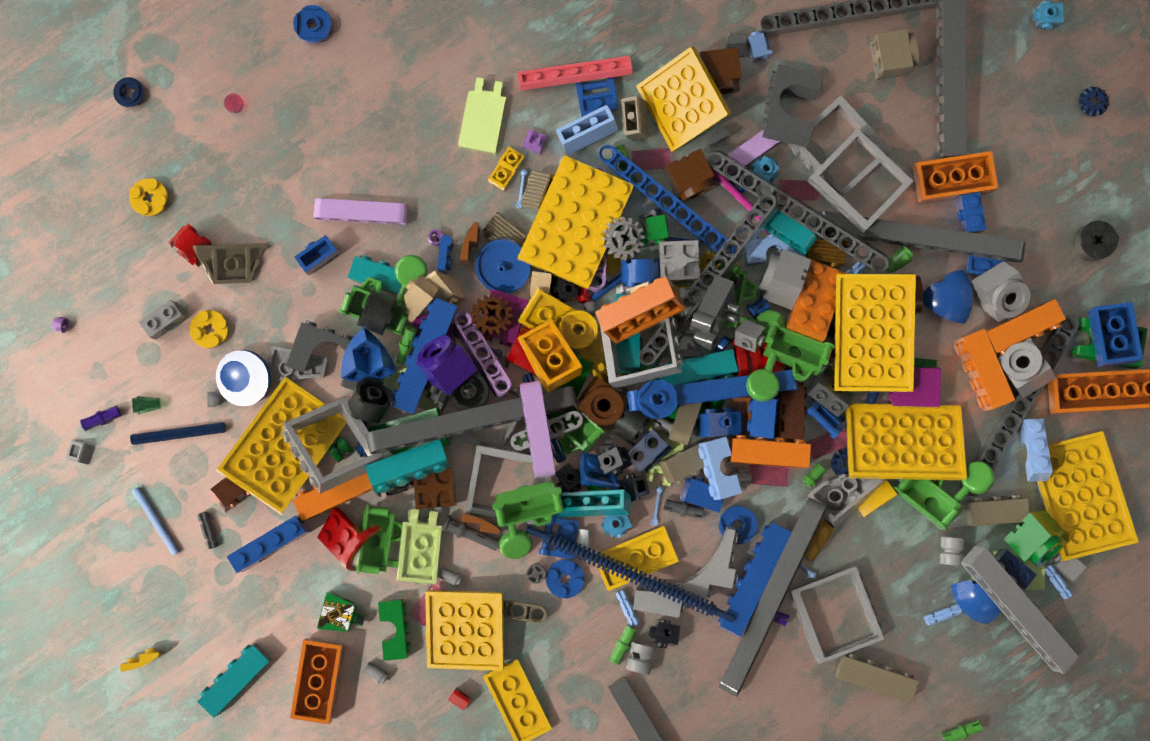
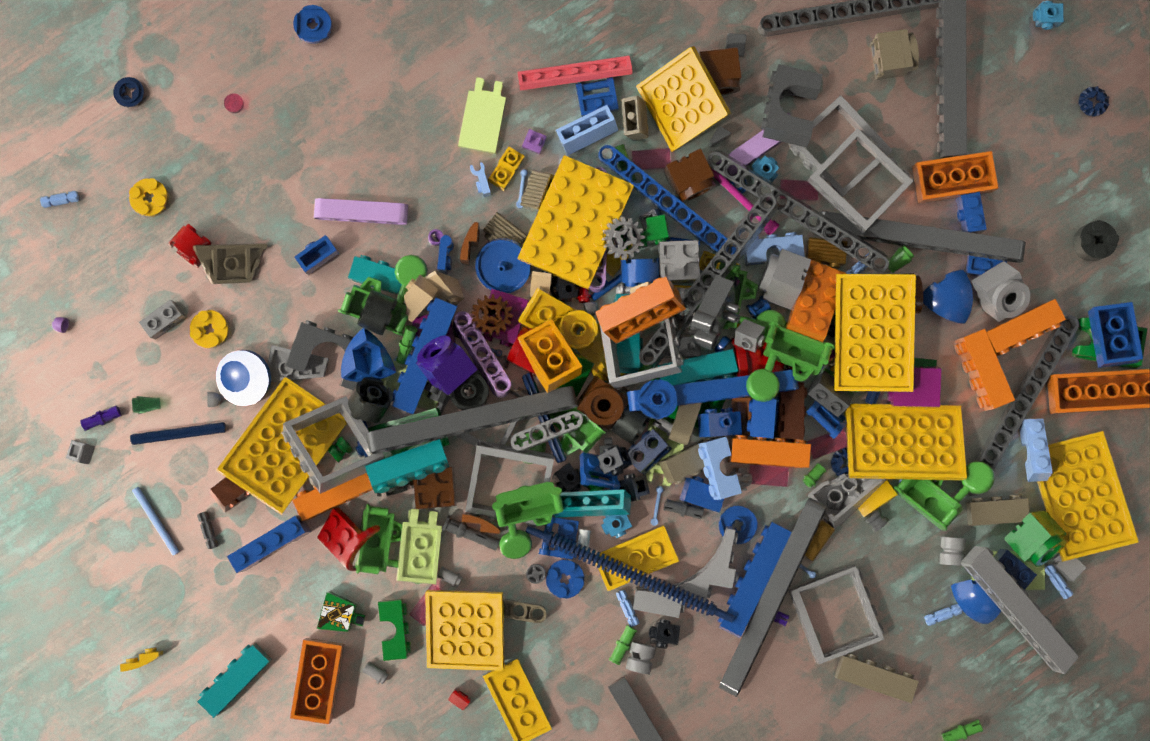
(59, 199): none -> light blue axle
(482, 184): none -> light blue plate
(537, 429): lavender beam -> none
(758, 46): medium blue brick -> none
(791, 232): teal beam -> none
(876, 520): none -> dark grey wheel
(1026, 367): light grey piece -> none

